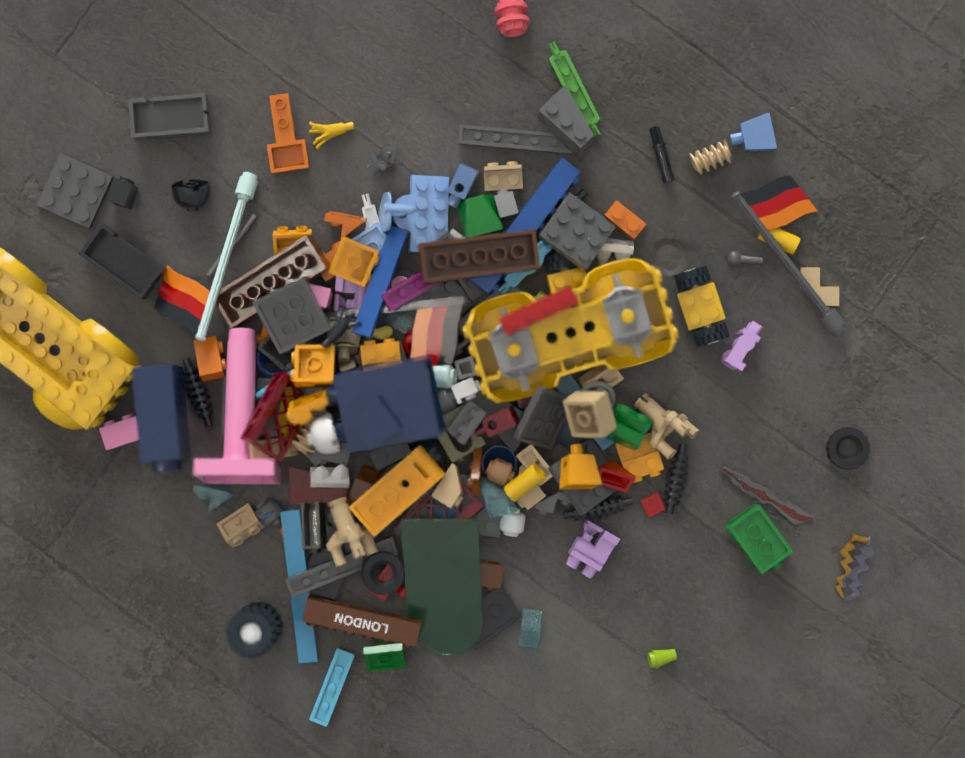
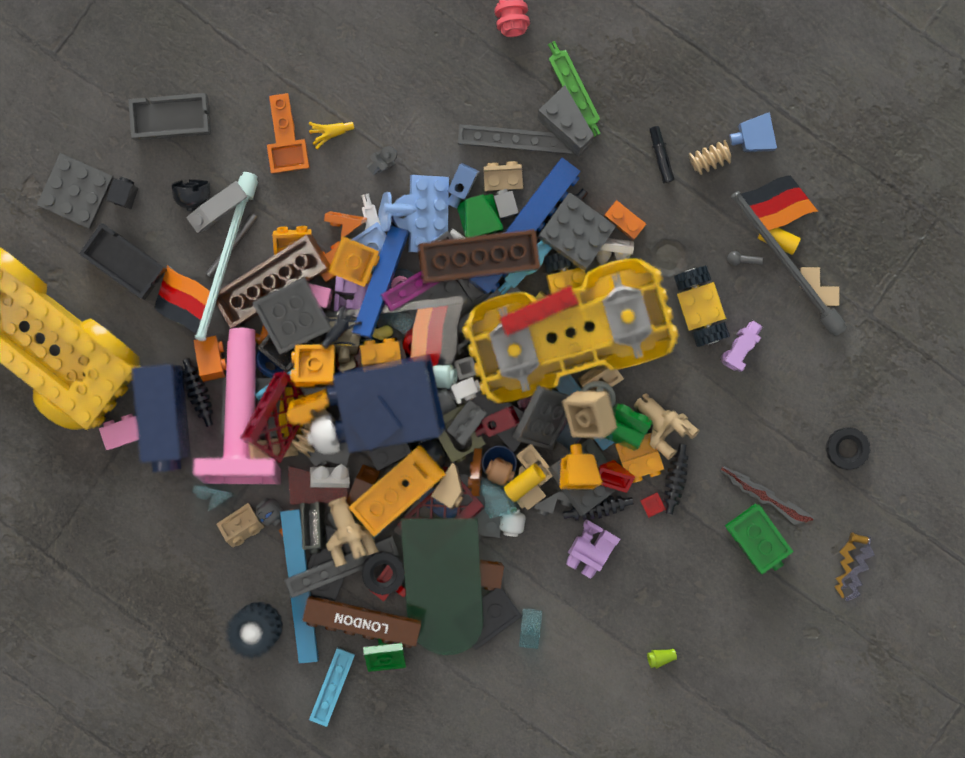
(216, 207): none -> light grey slope

